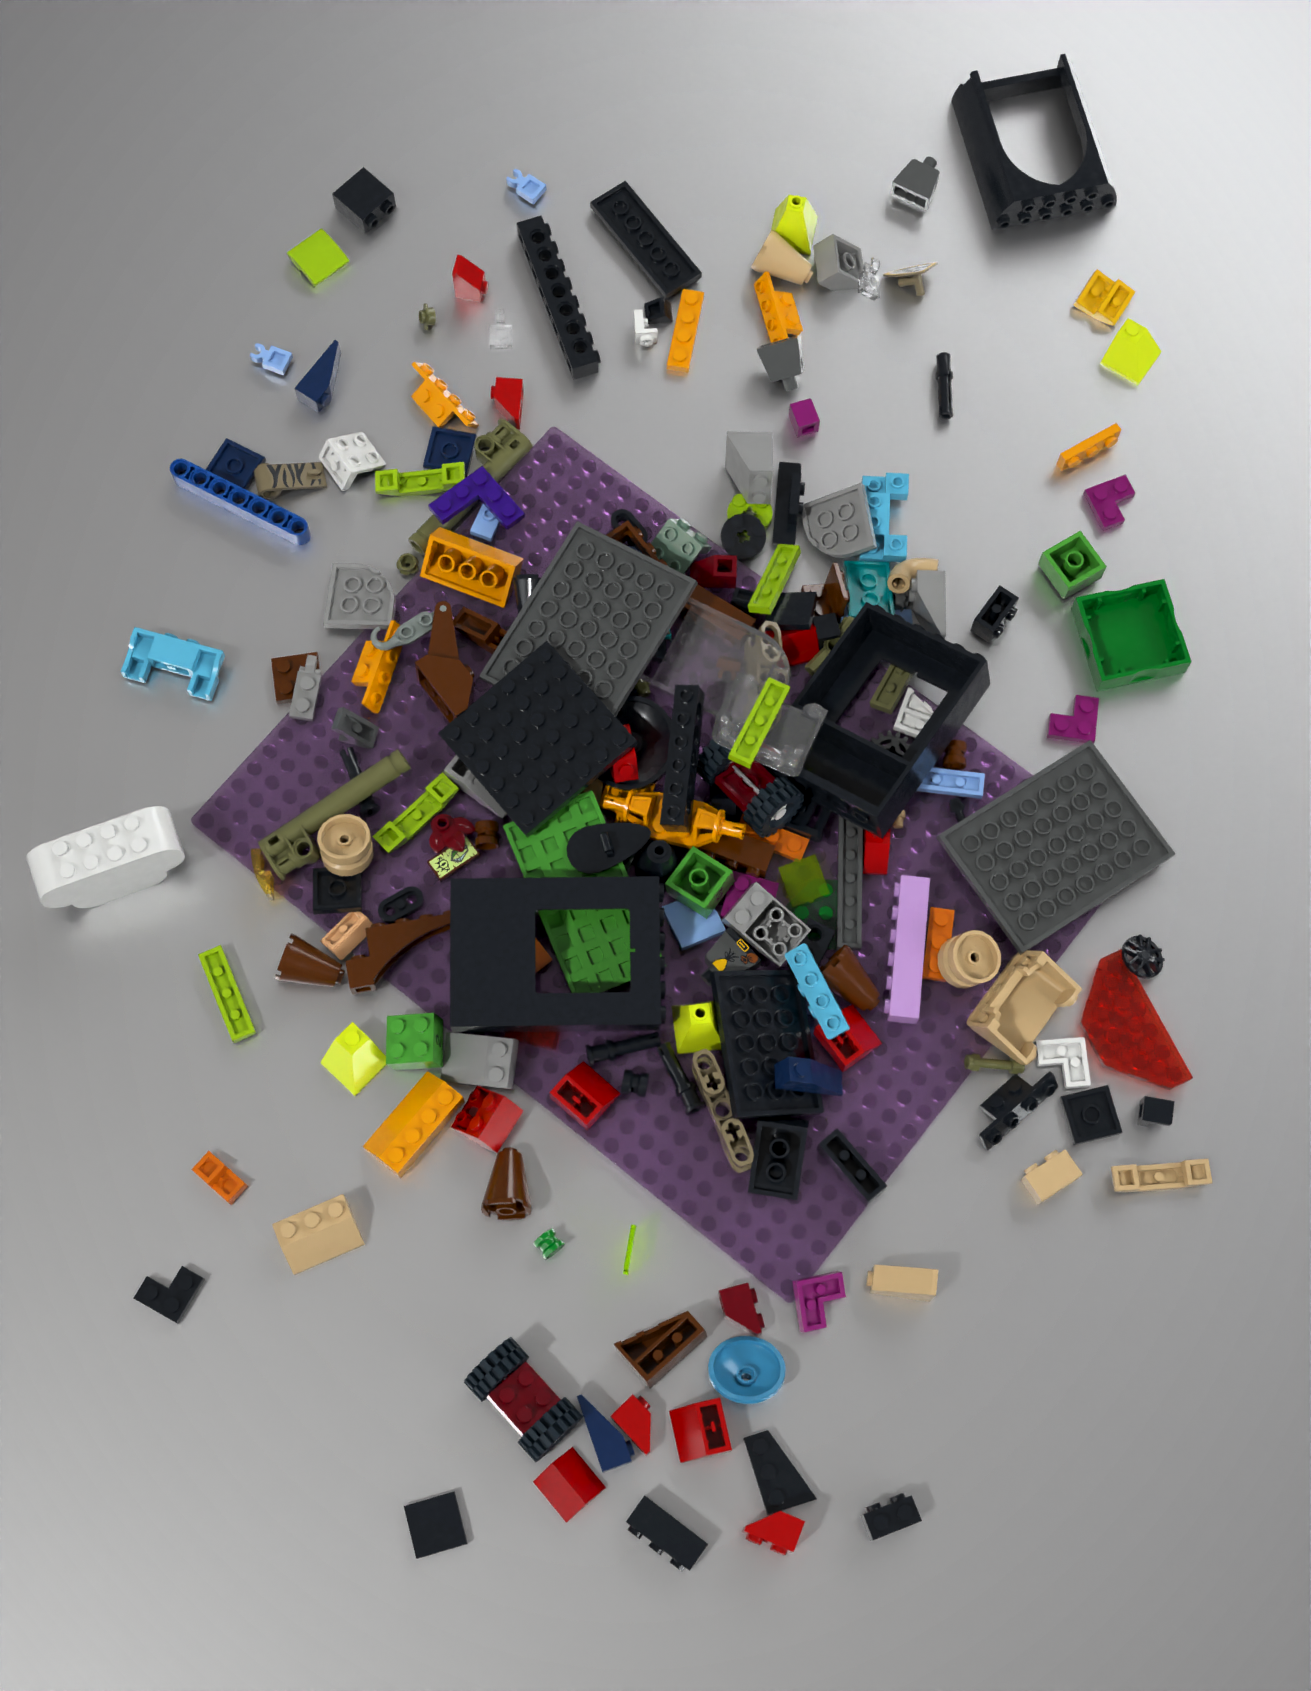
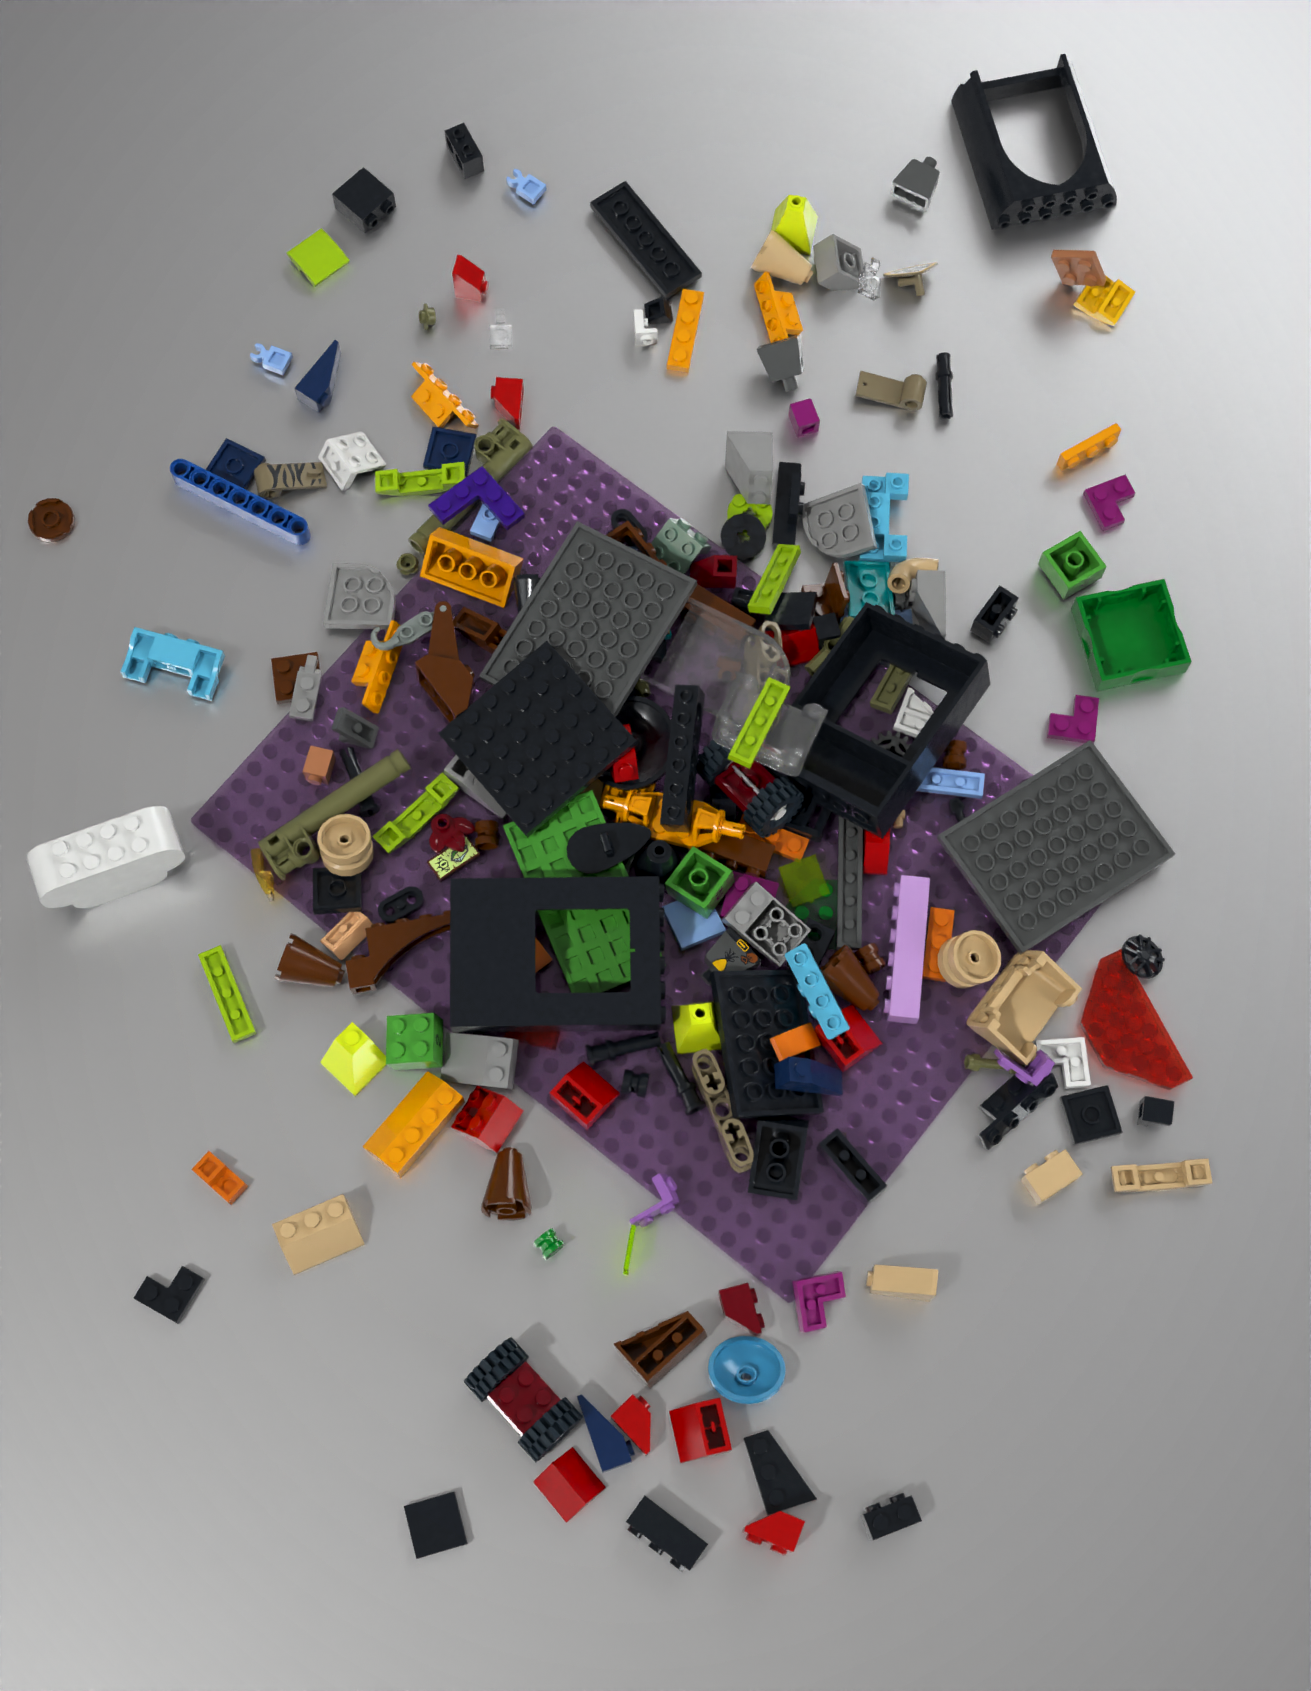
(51, 520): none -> reddish brown tile
(319, 765): none -> nougat brick
(464, 150): none -> black brick
(579, 364): black brick -> none
(666, 1187): none -> medium lavender bracket
(795, 1041): none -> orange slope
(870, 960): none -> reddish brown wheel
(889, 391): none -> dark tan door
(1033, 1072): none -> medium lavender bracket
(1078, 267): none -> nougat plate
(1131, 352): neon yellow slope -> none

